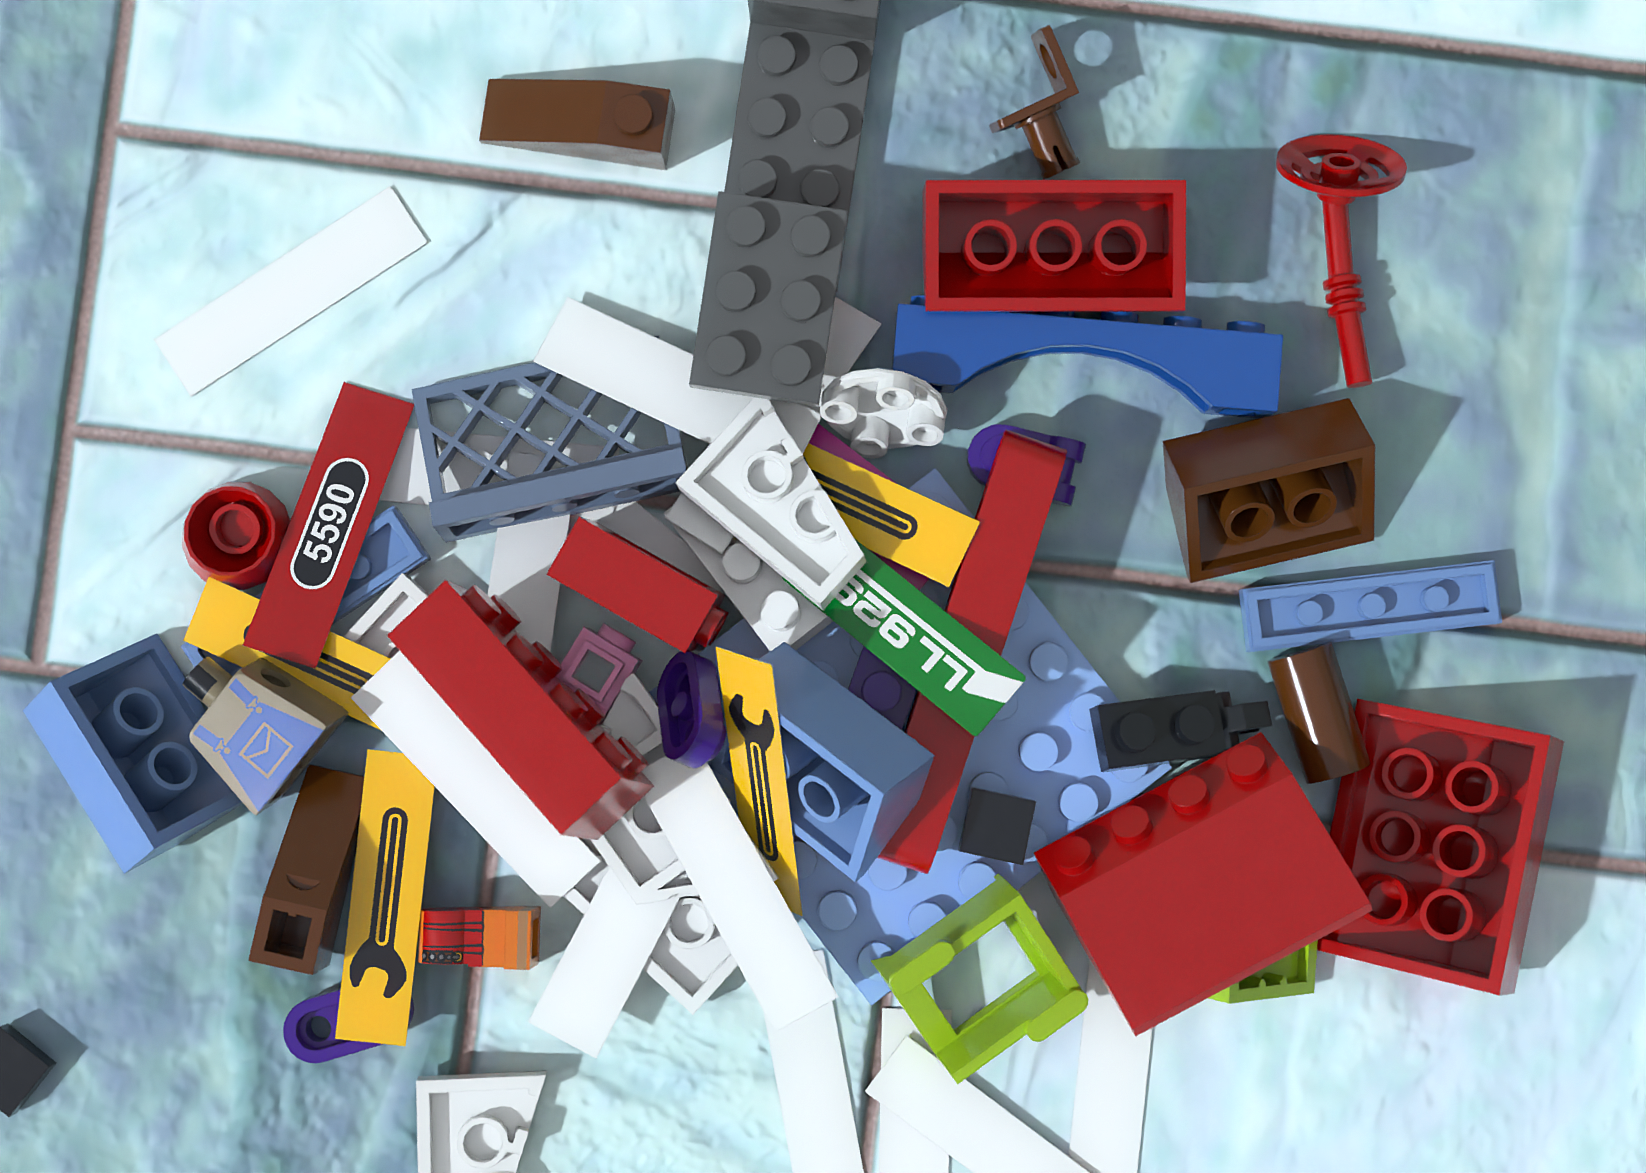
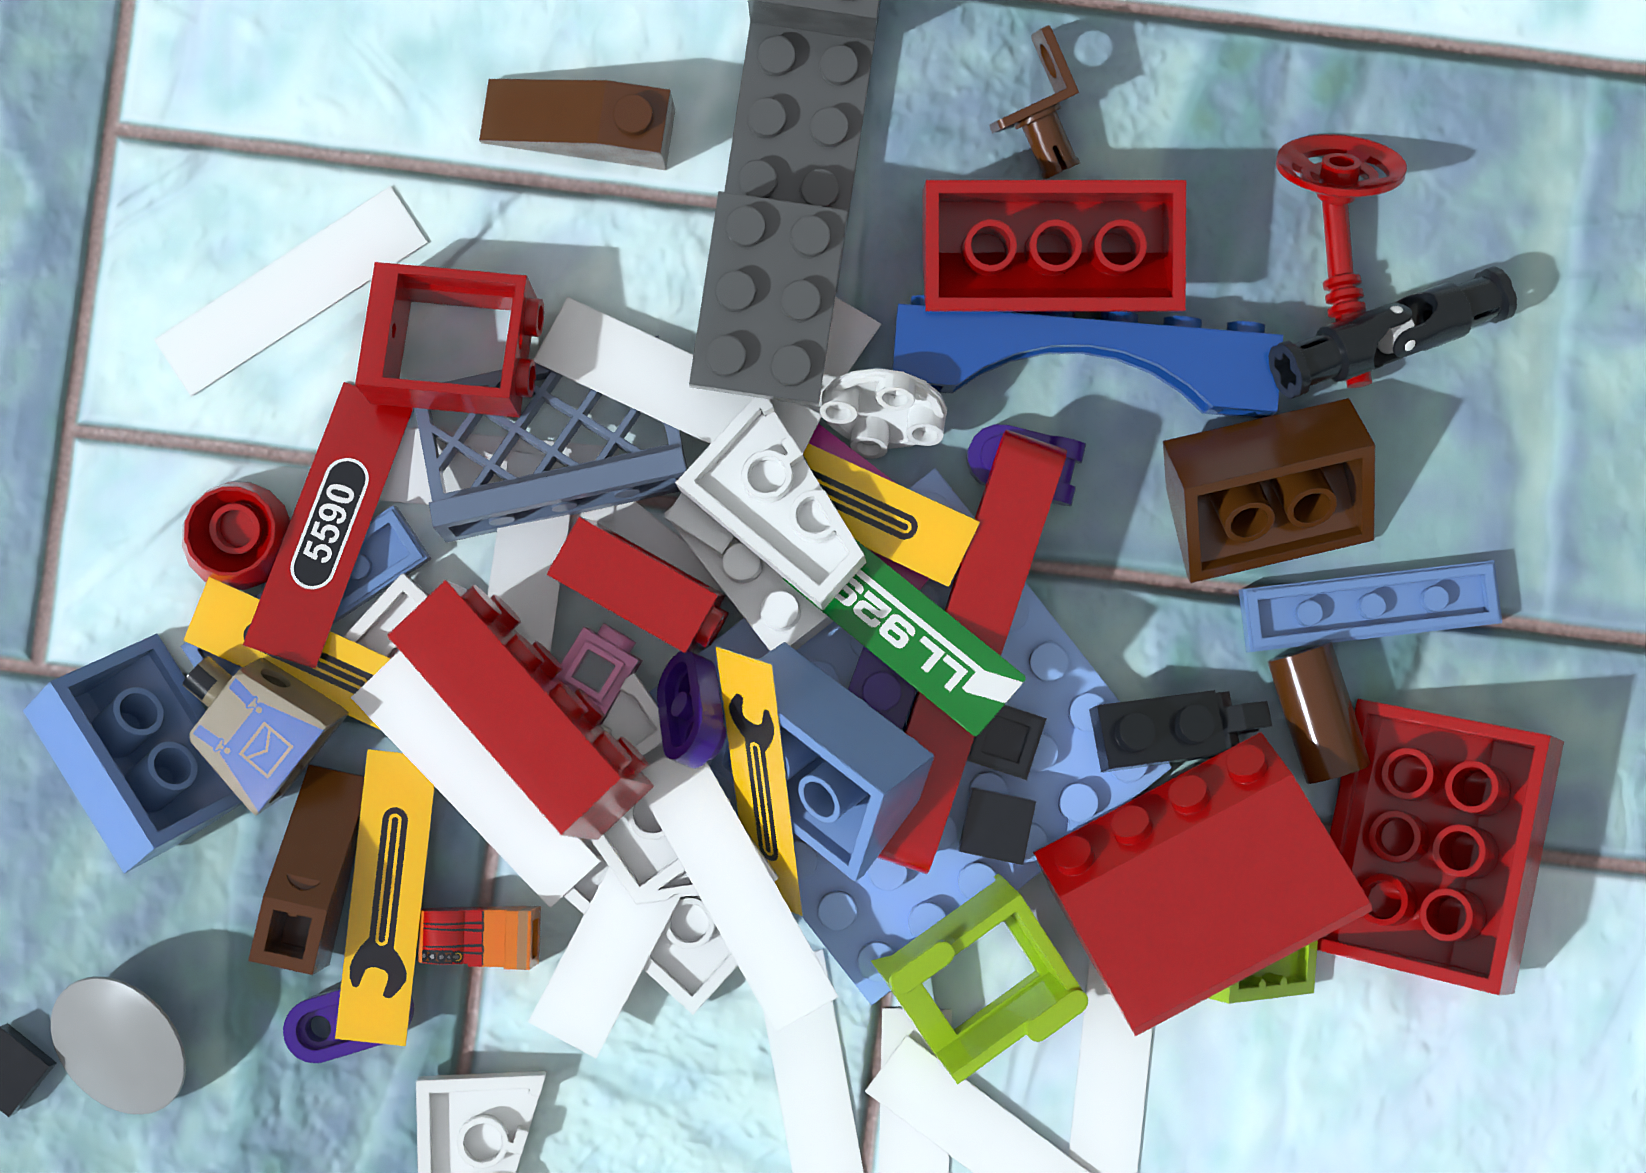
(118, 1045): none -> light grey shield
(386, 328): none -> red window
(1008, 742): none -> black tile
(1392, 332): none -> black piece

